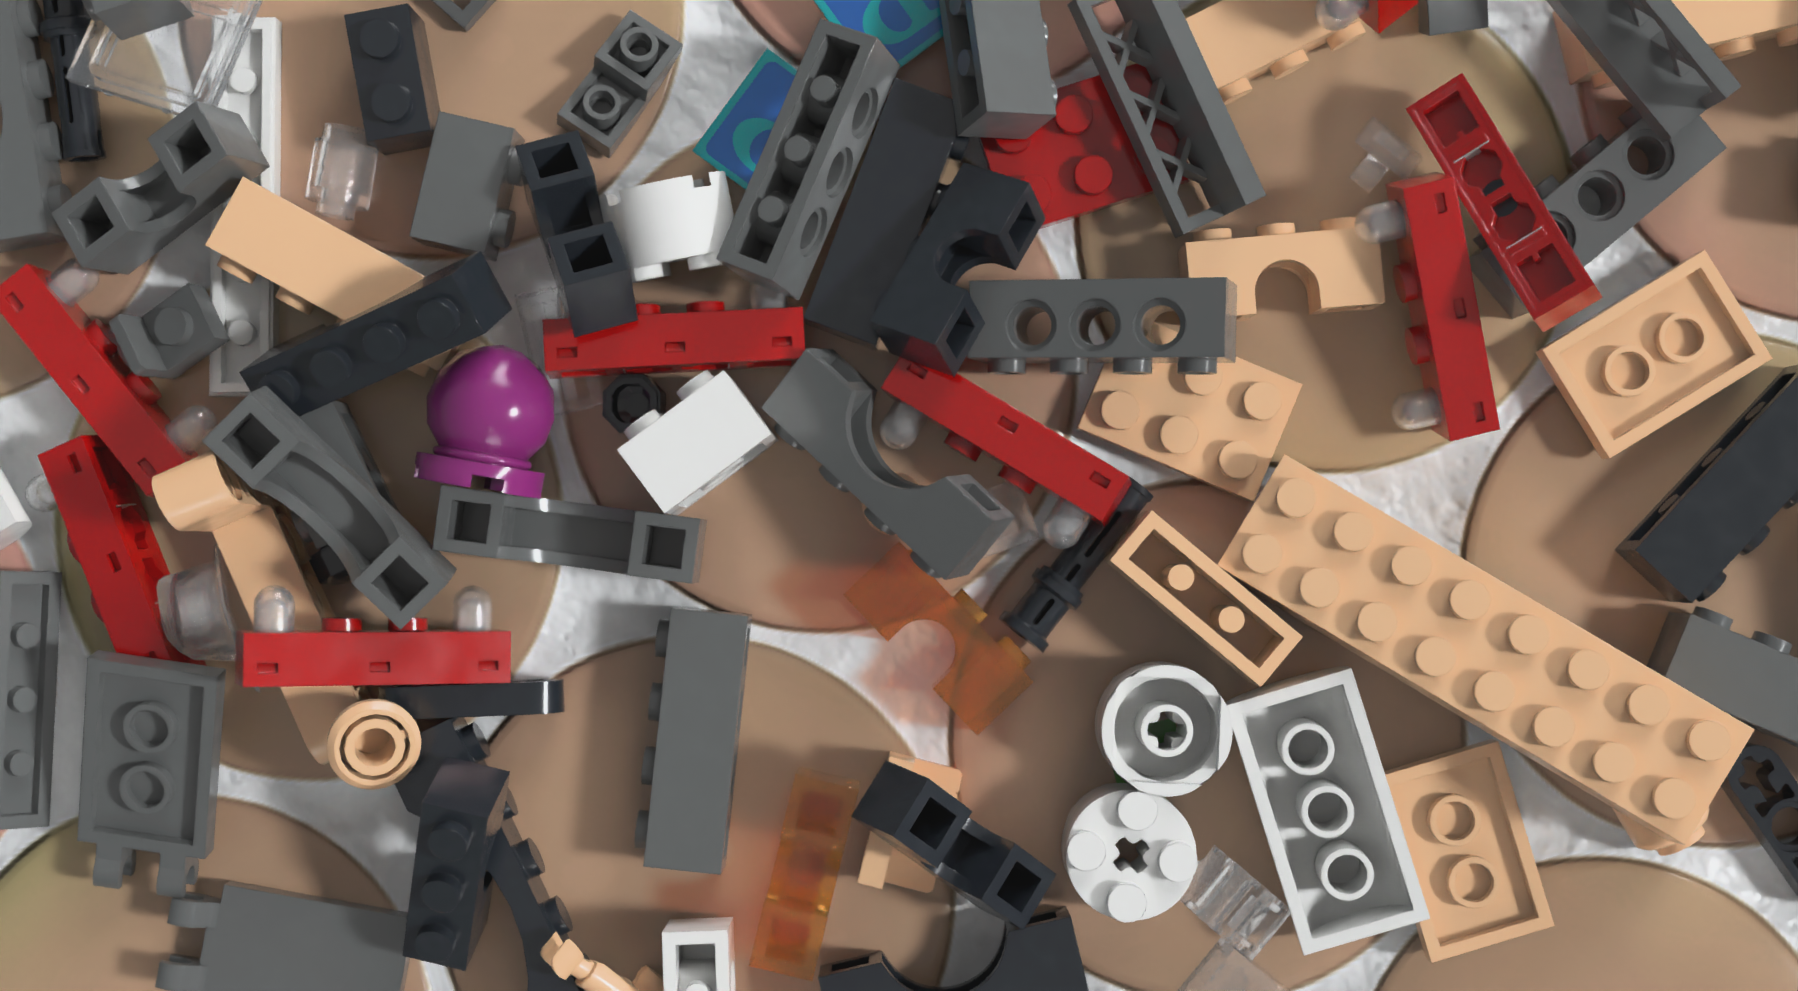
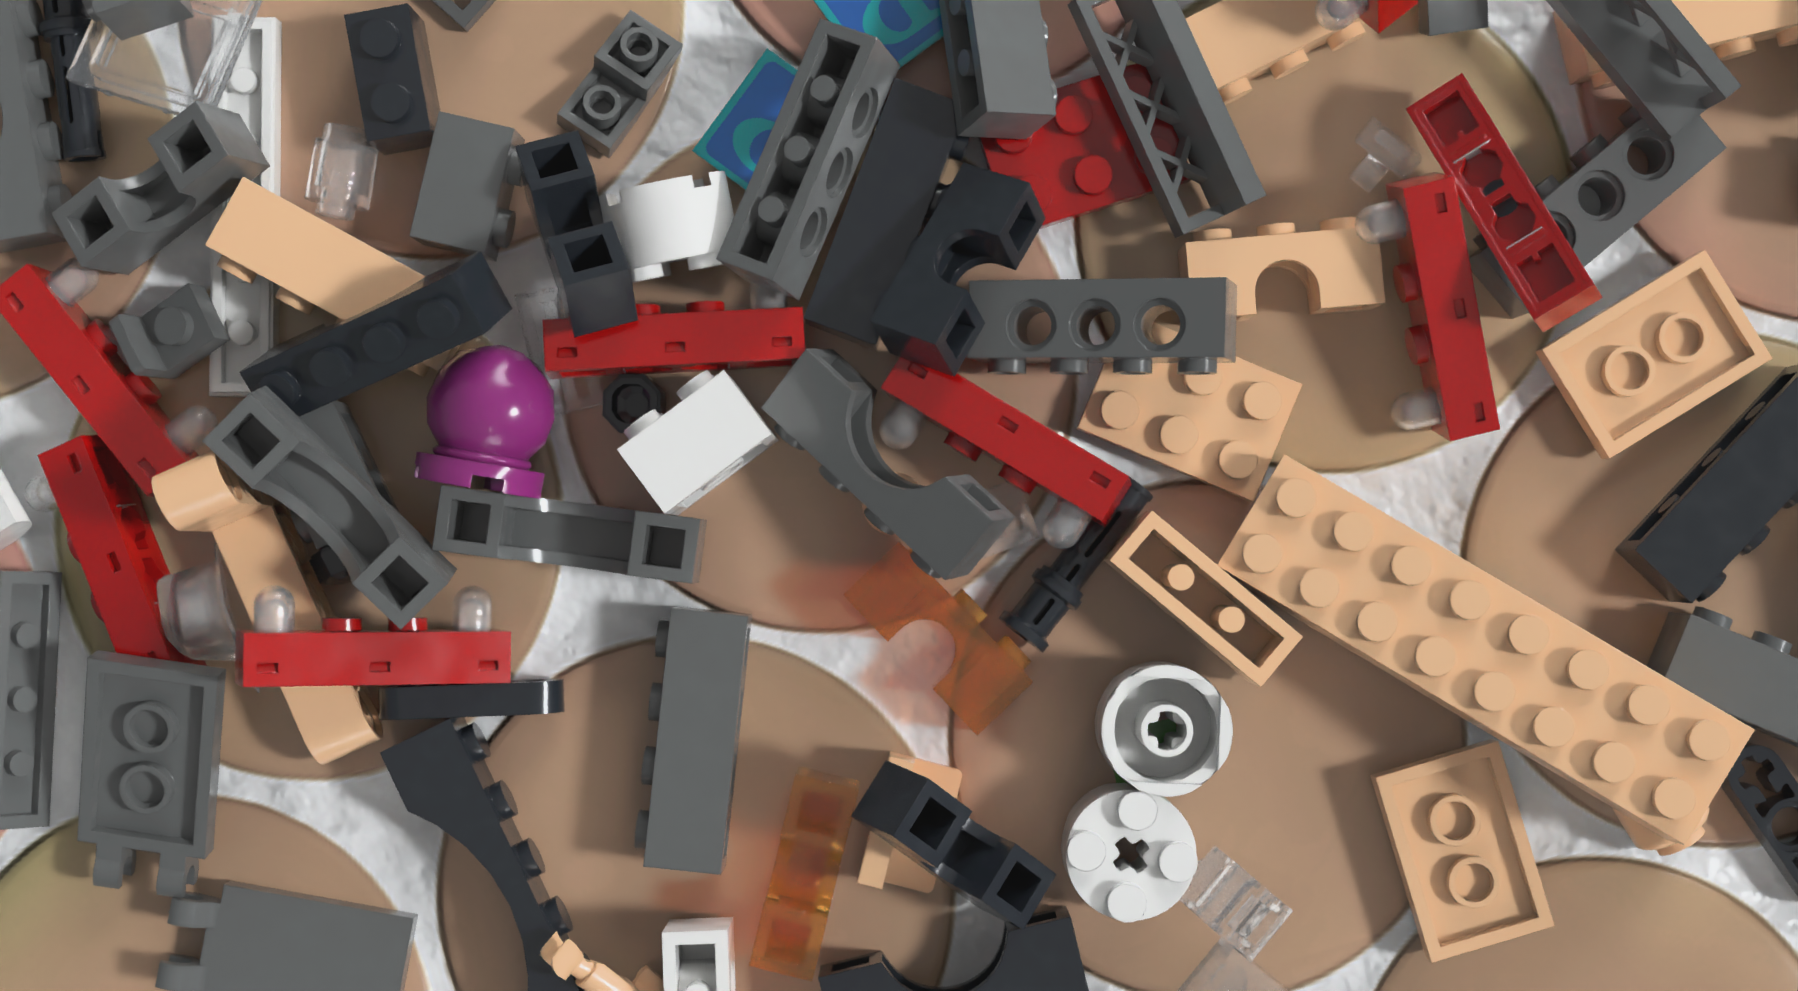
(373, 744): light nougat brick -> none
(451, 857): black arch -> none
(1326, 809): white brick -> none

